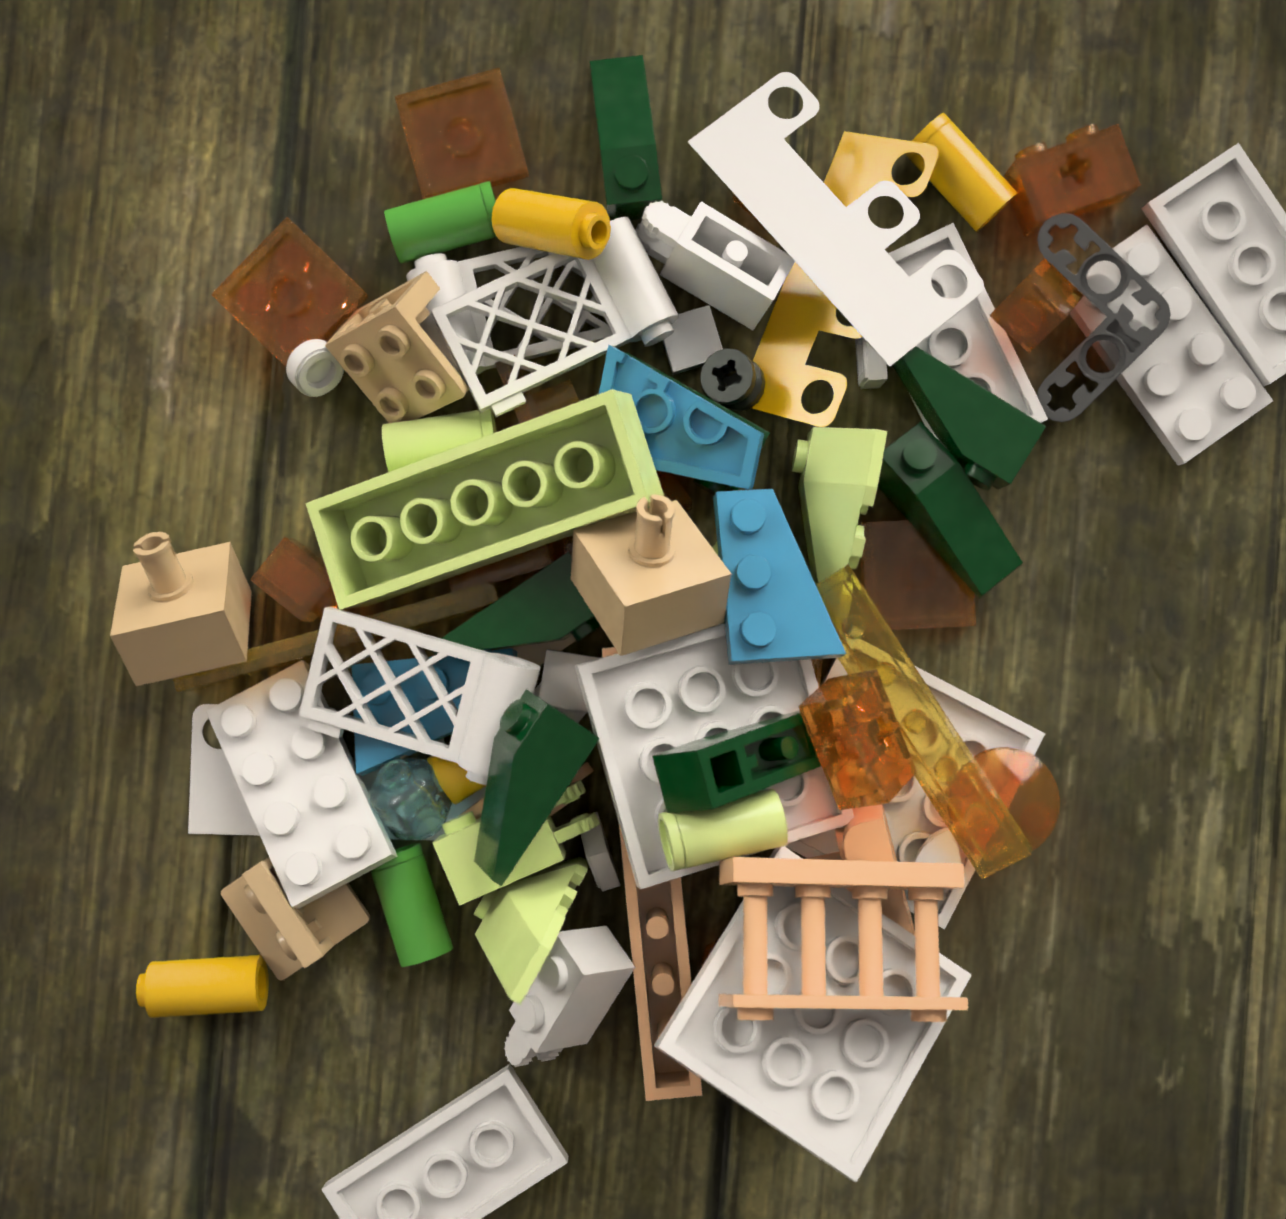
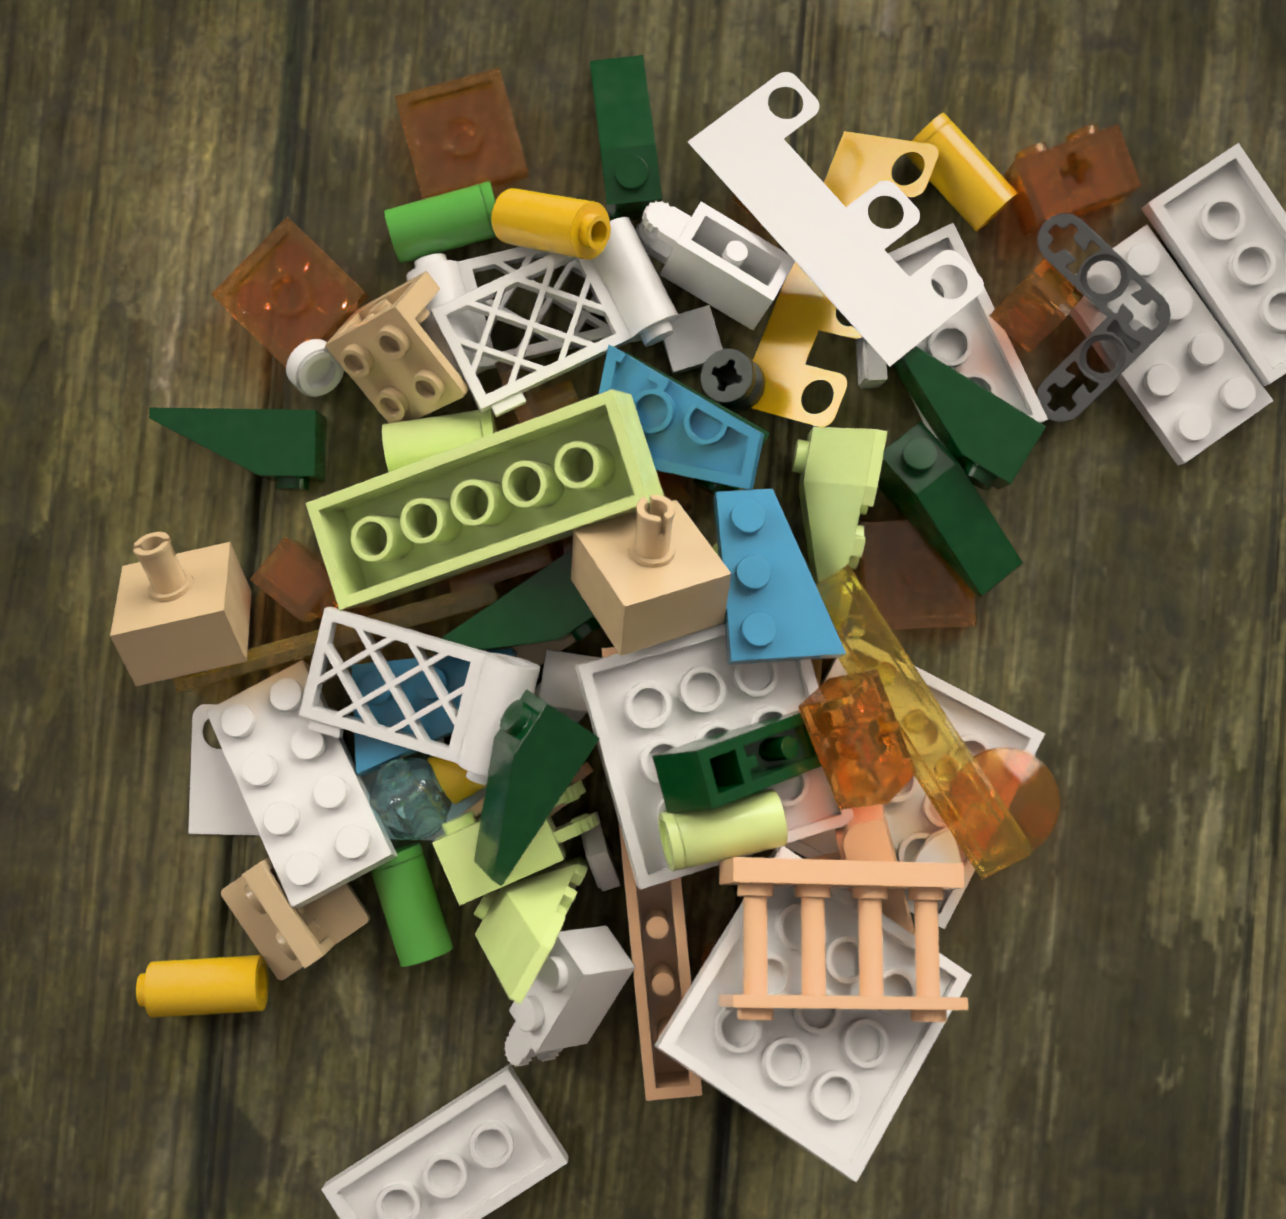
(269, 442): none -> dark green slope

